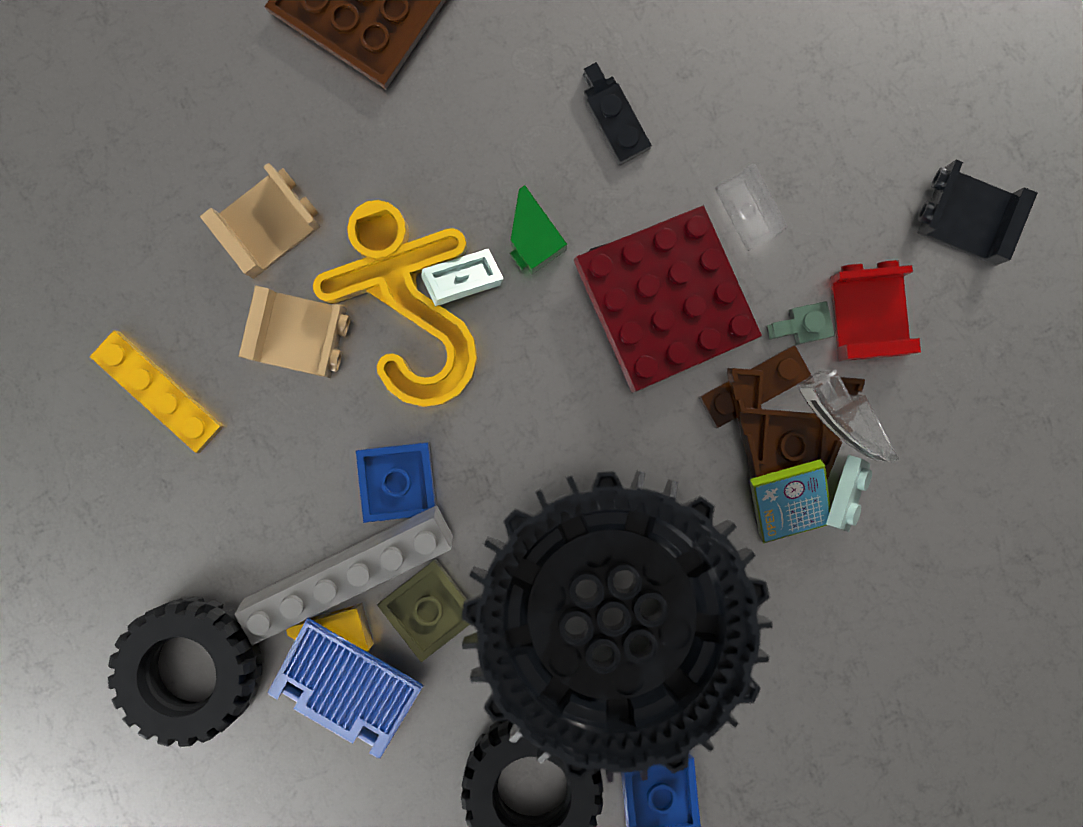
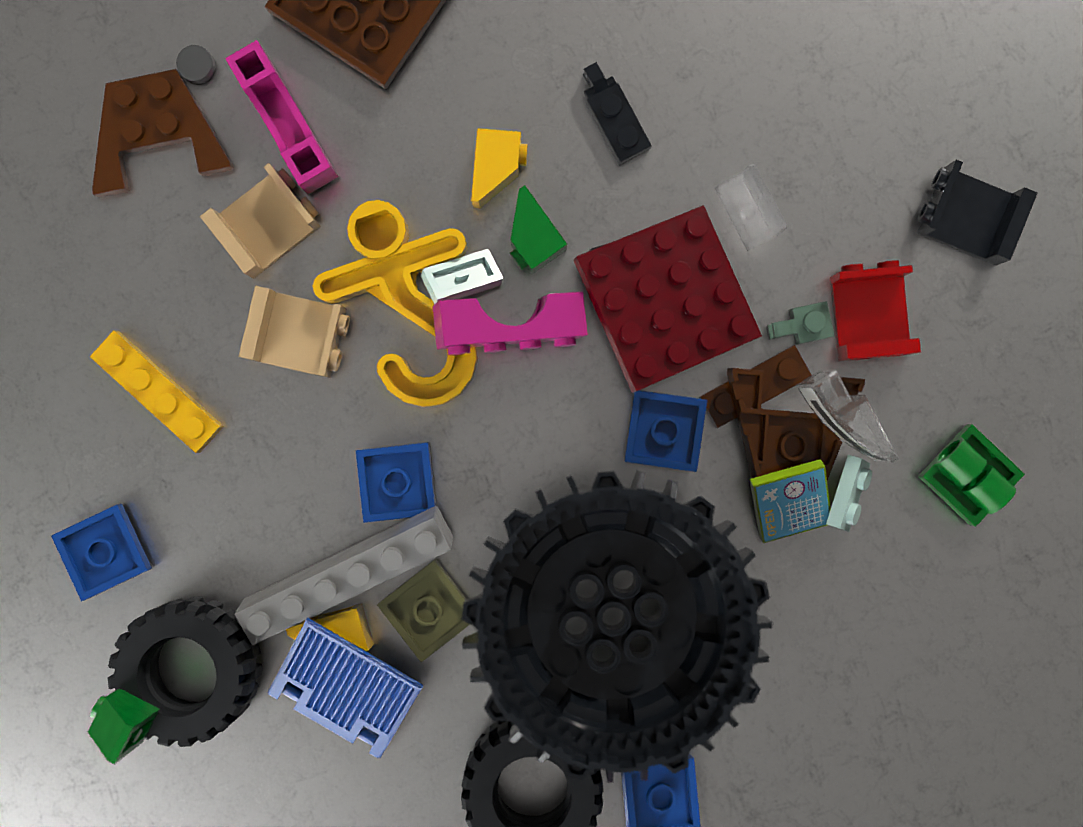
(101, 552): none -> blue plate
(120, 723): none -> green slope
(149, 115): none -> reddish brown wing
(195, 64): none -> dark grey tile
(282, 117): none -> dark pink arch
(466, 325): none -> dark pink arch
(496, 163): none -> yellow slope
(666, 430): none -> blue plate
(972, 476): none -> green plate

